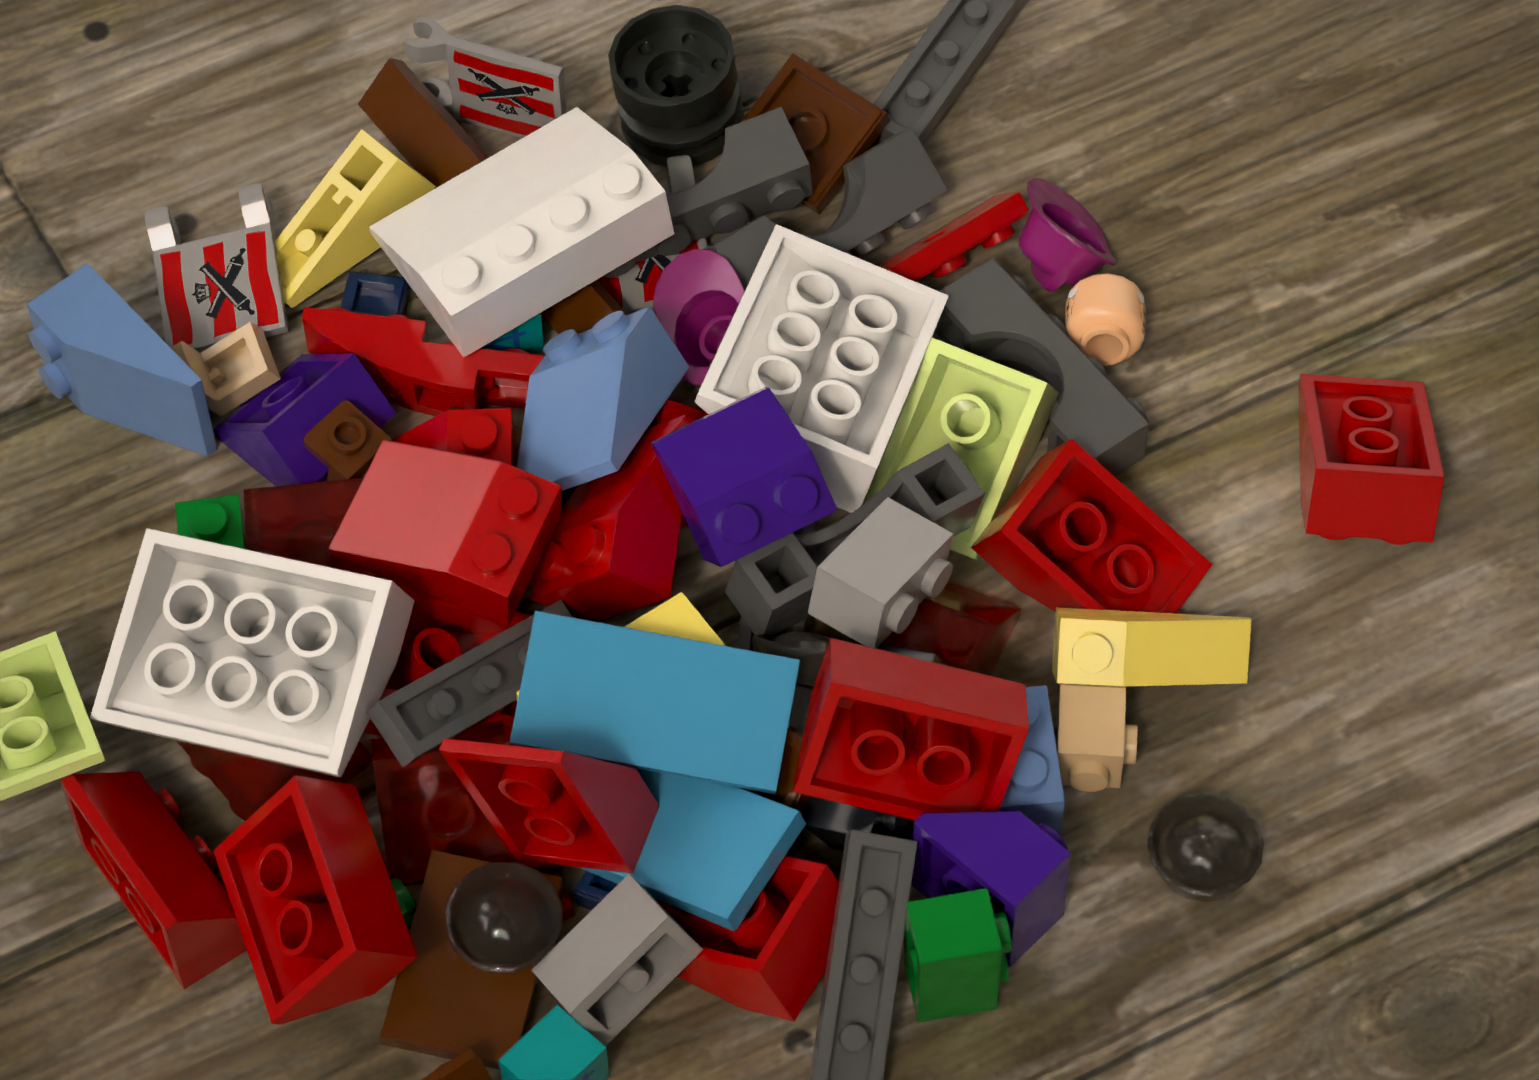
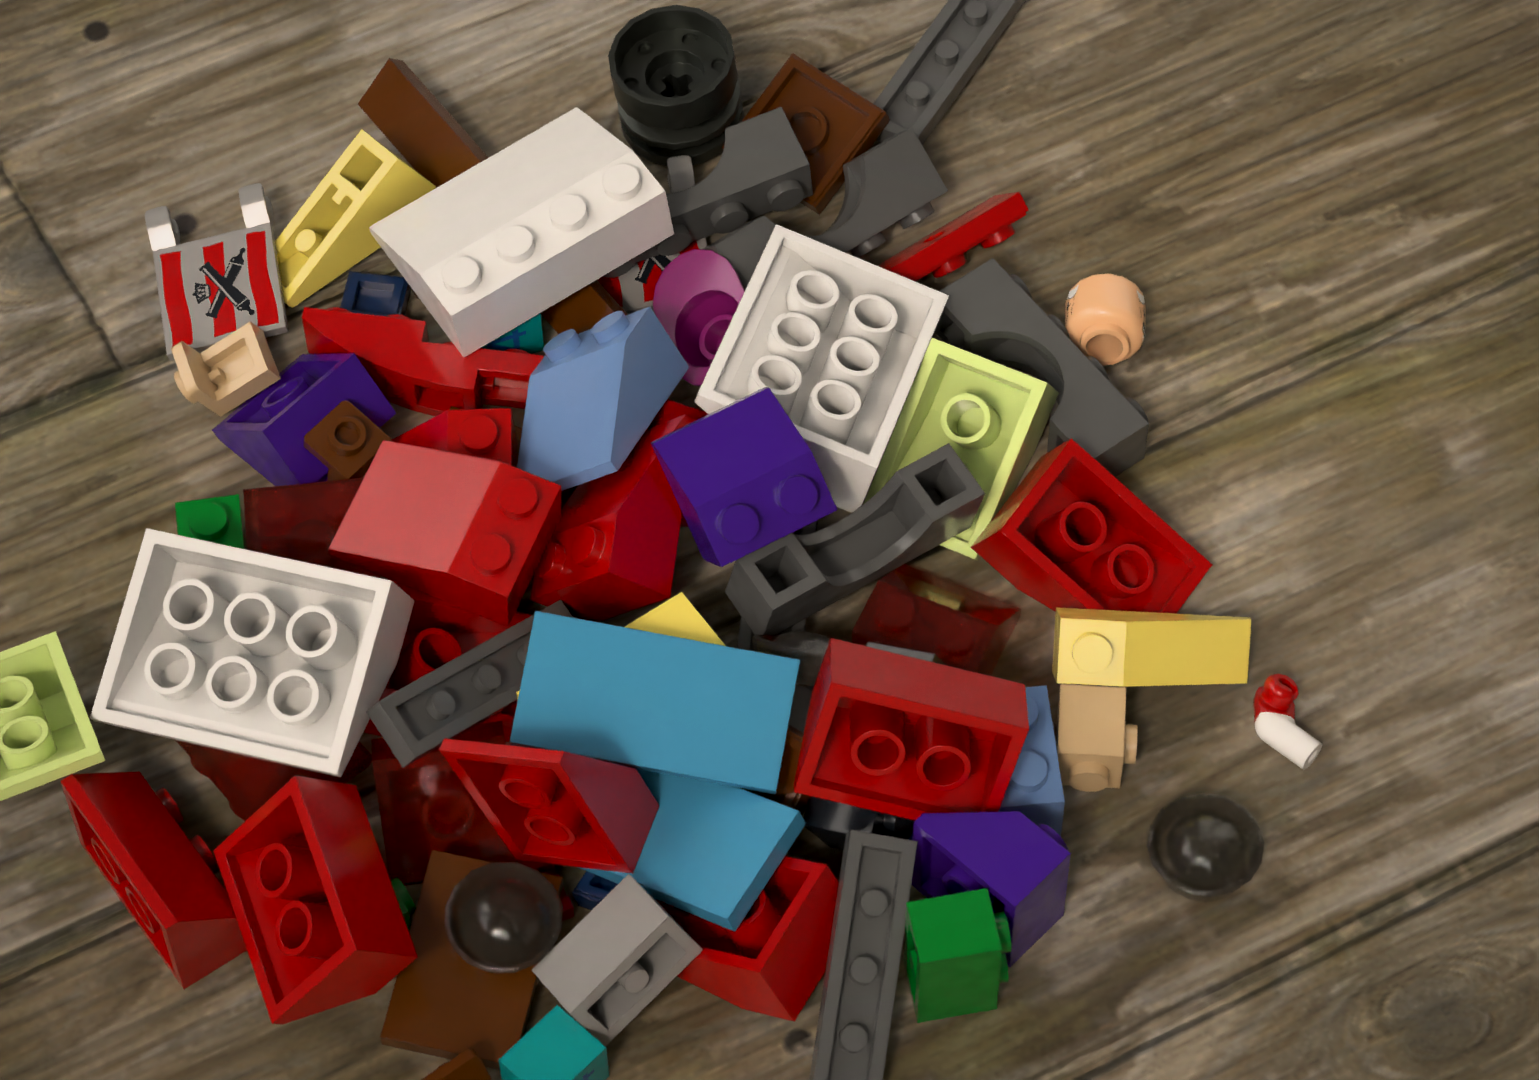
(116, 363): medium blue slope -> none
(488, 83): light grey flag -> none
(881, 574): light grey brick -> none
(1061, 238): magenta piece -> none
(1276, 721): none -> arm
(1368, 459): red slope -> none

